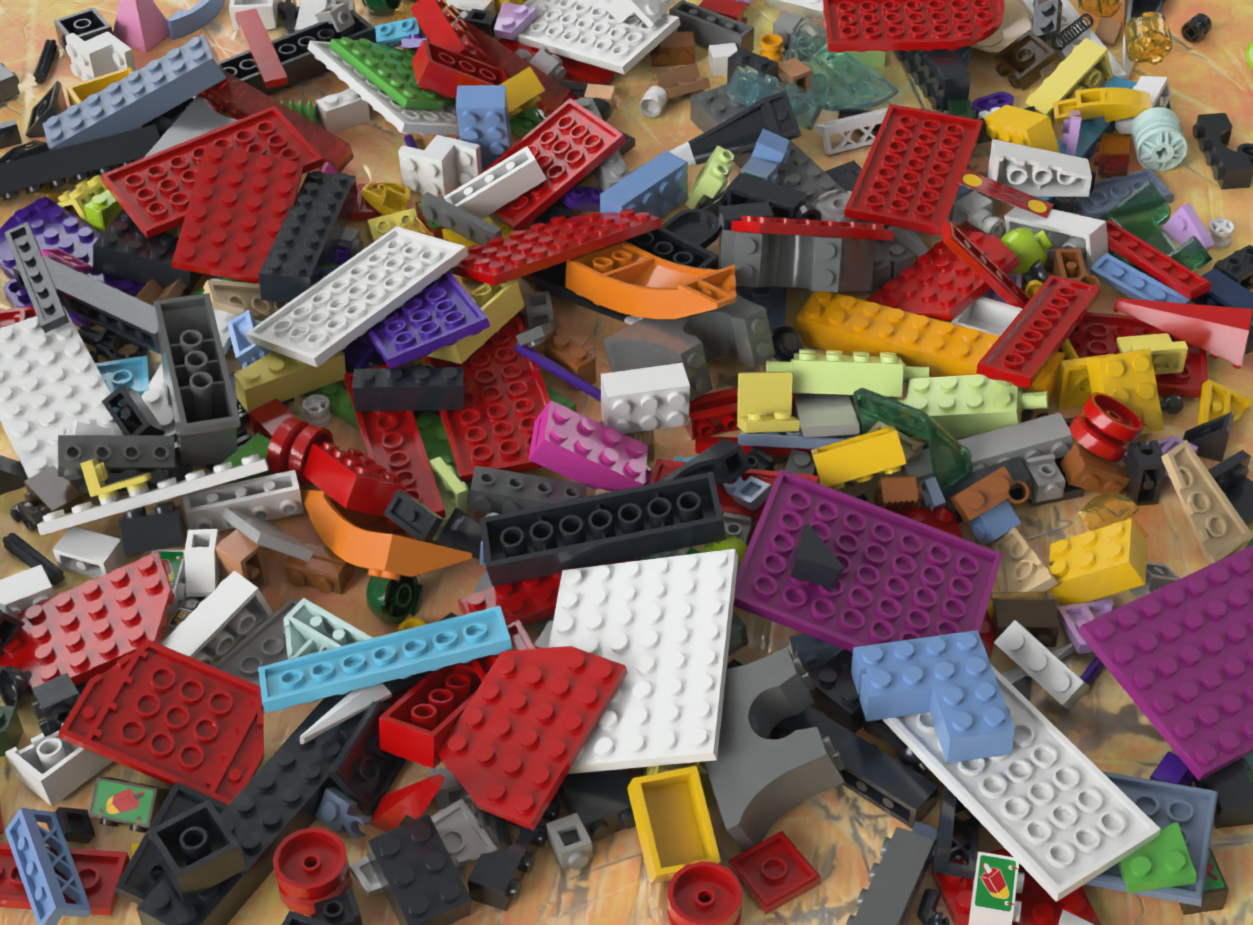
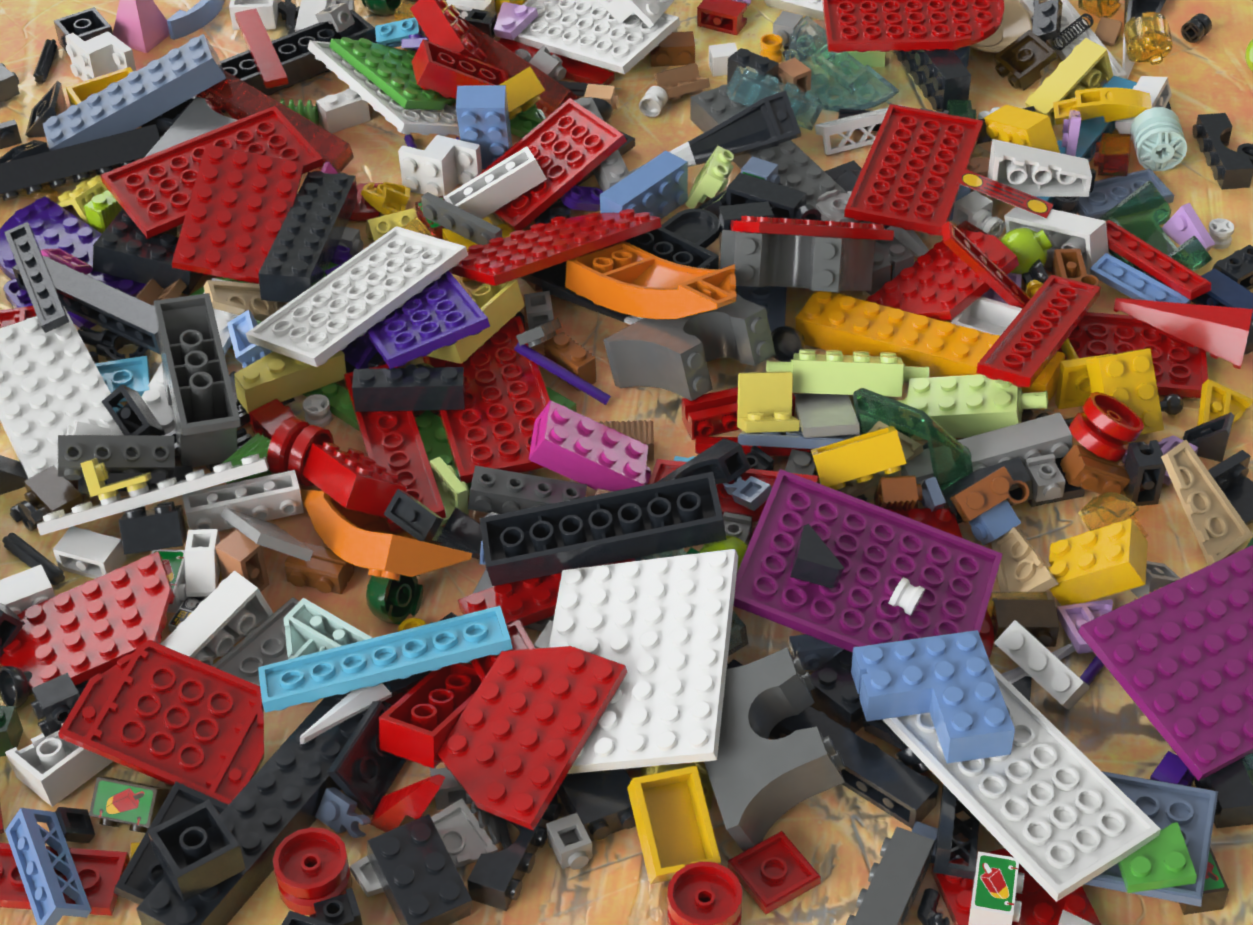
(645, 398): white piece -> none
(711, 27): dark grey brick -> none
(771, 148): medium blue brick -> none
(906, 596): none -> white wheel
(993, 100): dark purple plate -> none
(1166, 355): light yellow bracket -> none

